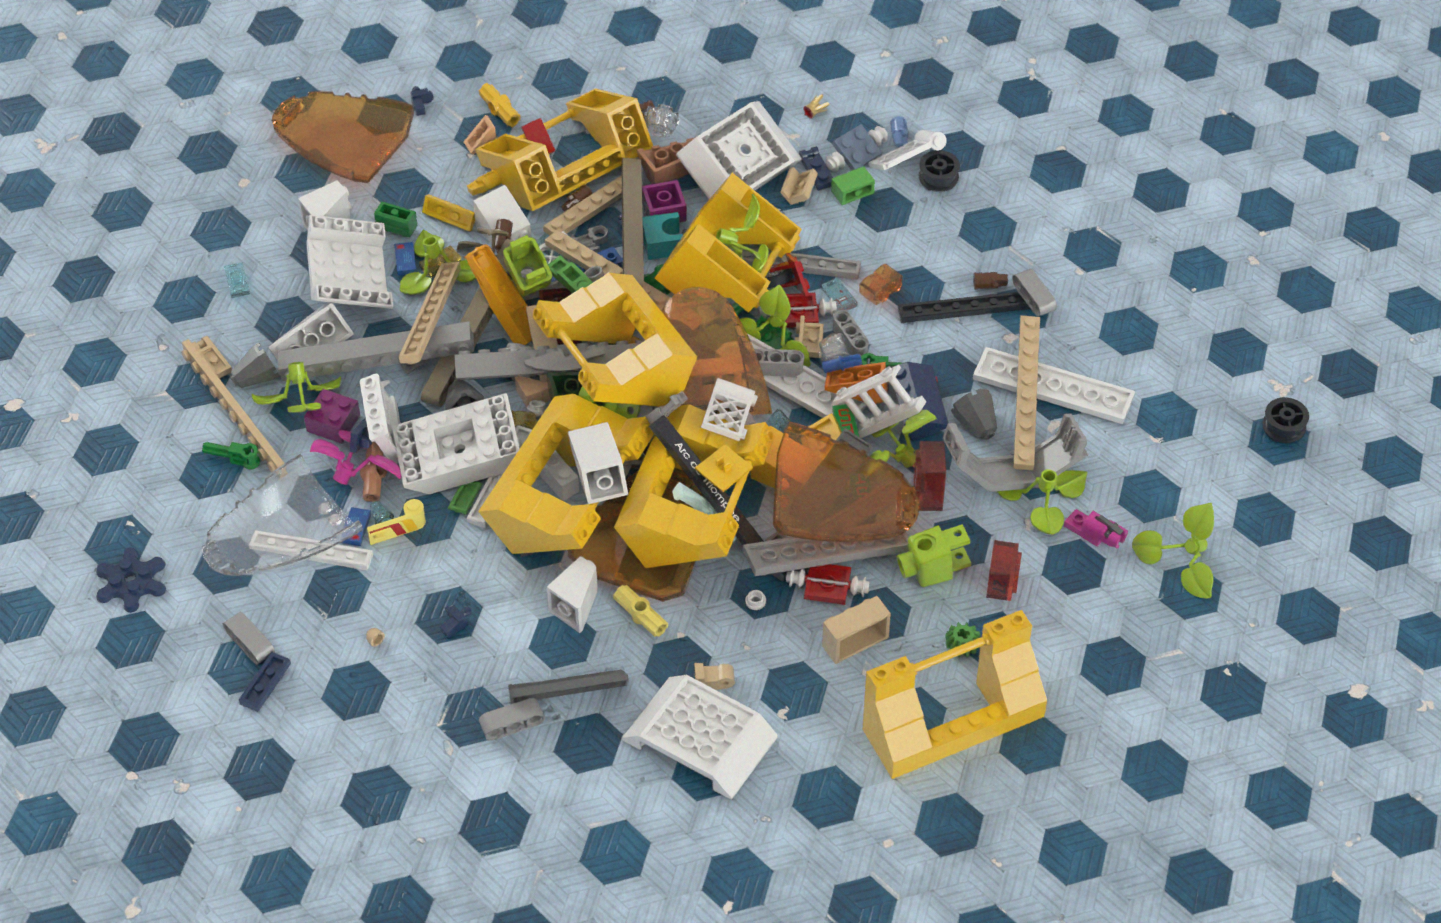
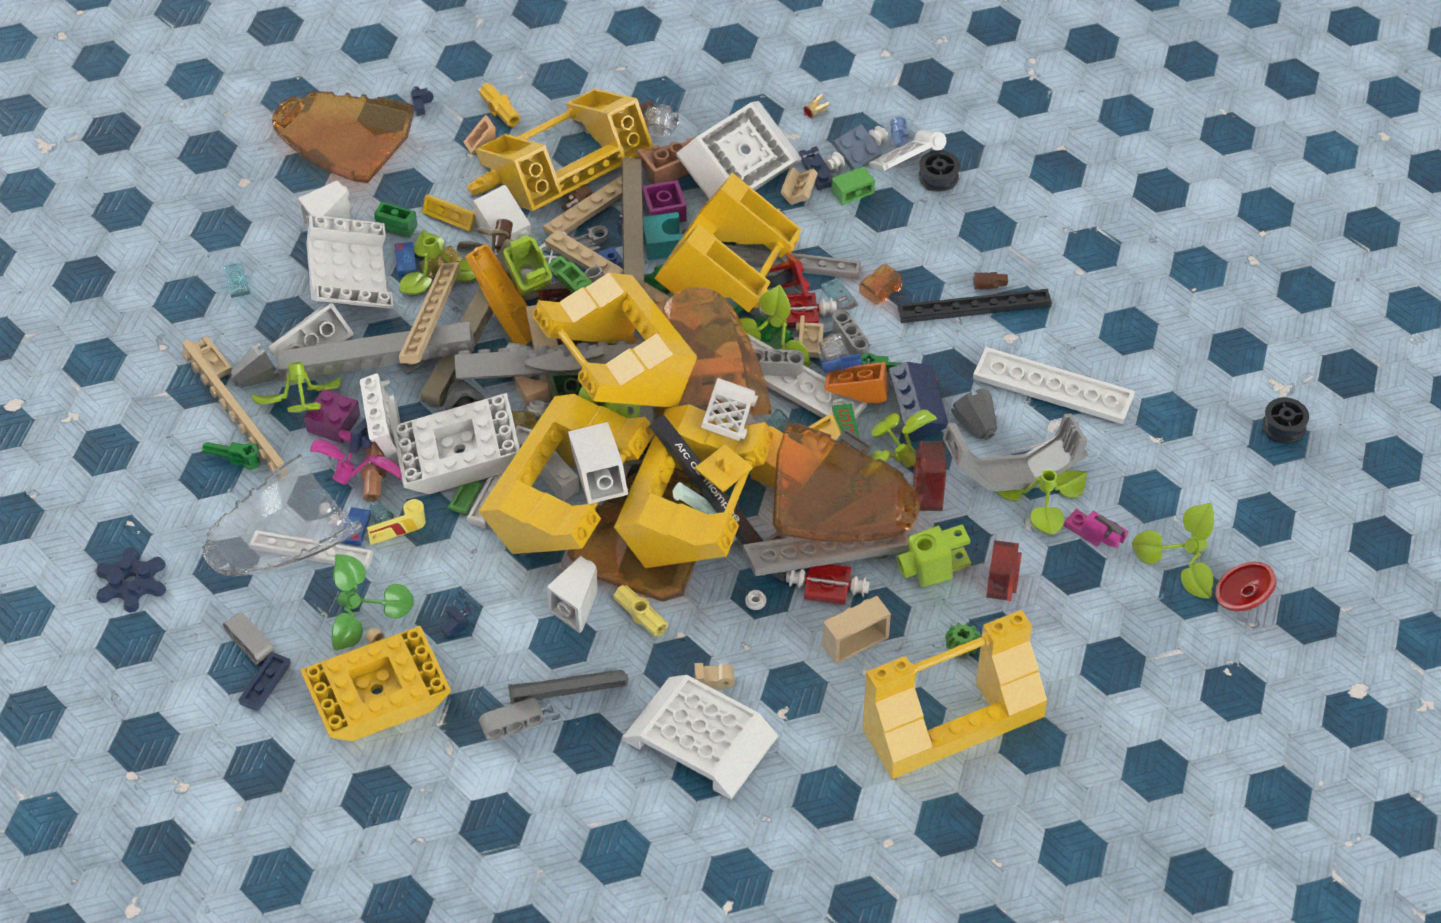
(346, 575): none -> bright green plant
(397, 665): none -> yellow slope
(536, 132): red slope -> none
(676, 401): light grey piece -> none
(730, 239): lime plant -> none
(881, 419): white fence -> none
(1026, 393): tan plate -> none
(1034, 292): light grey beam -> none
(1246, 586): none -> red dish

